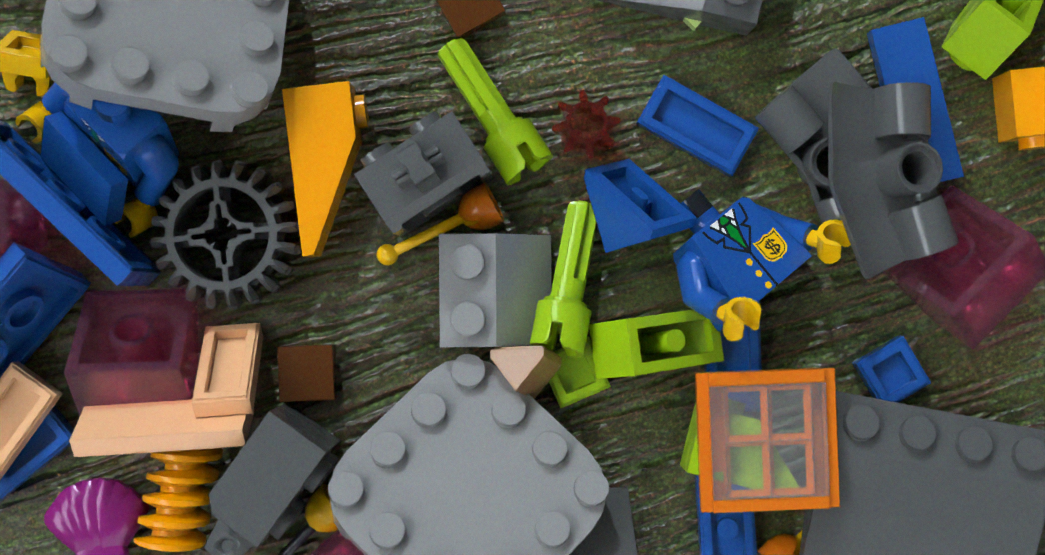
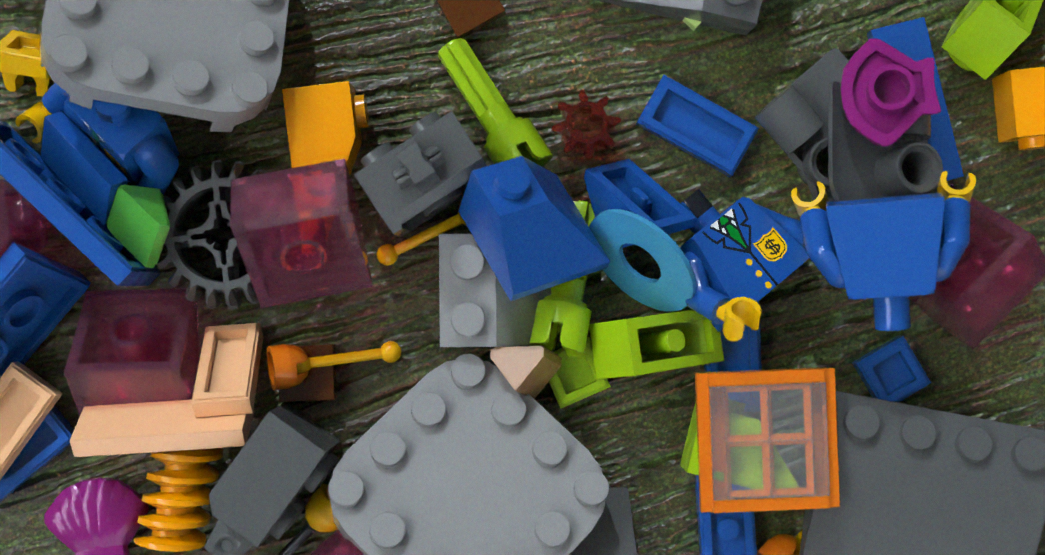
(140, 222): none -> bright green slope
(290, 364): none -> hinge
(300, 233): none -> clear pink slope
(528, 227): none -> blue slope
(677, 277): none -> dark azure gear
(886, 92): none -> magenta animal
(888, 244): none -> blue torso

